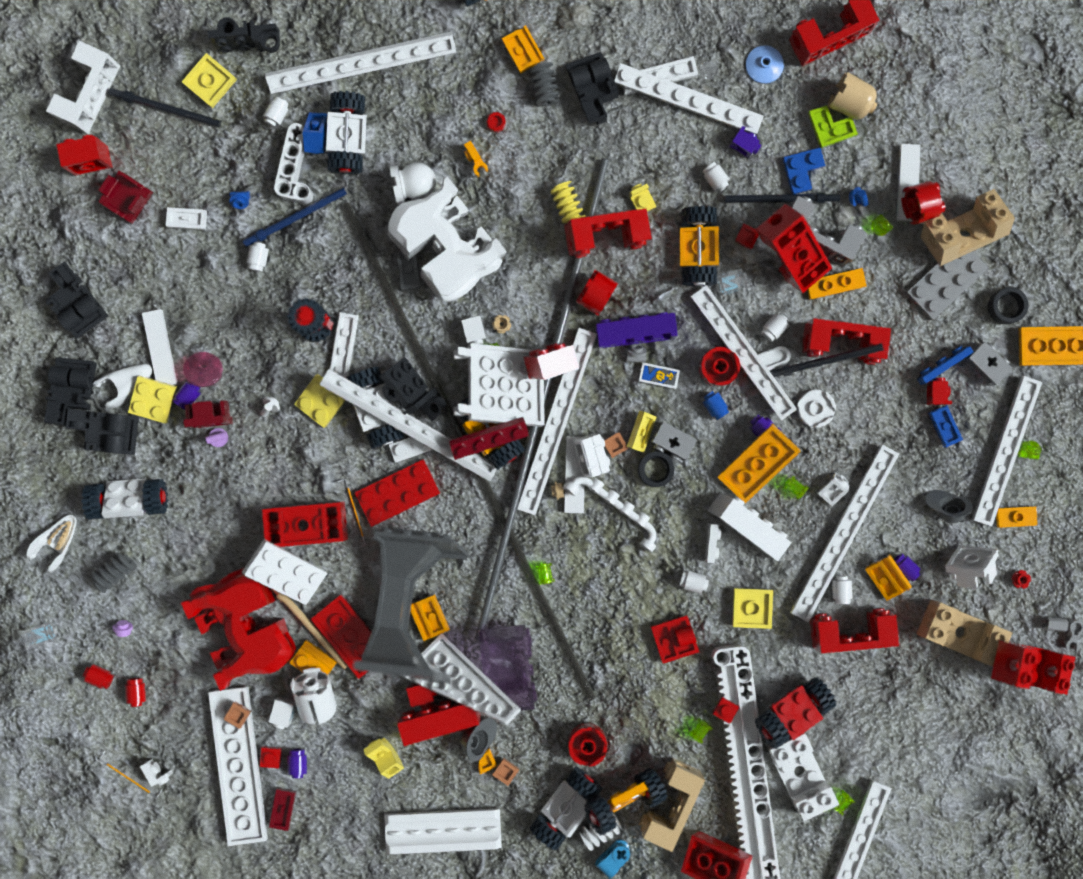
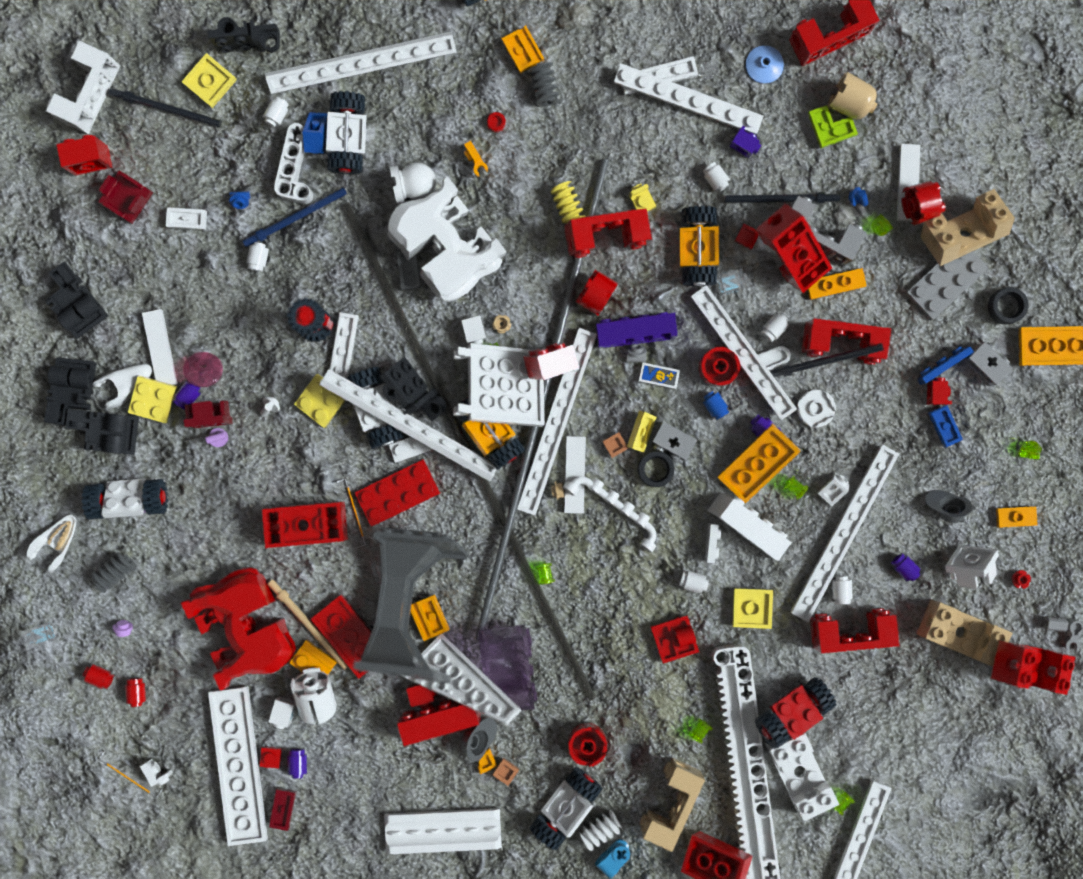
(237, 715): nougat plate -> none
(284, 572): white plate -> none
(384, 757): light yellow brick -> none
(488, 438): dark red plate -> none
(592, 455): white brick -> none
(593, 85): black plate -> none
(601, 811): black plate -> none
(725, 710): red plate -> none
(799, 165): blue plate -> none
(888, 577): light orange plate -> none
(1006, 451): white plate -> none

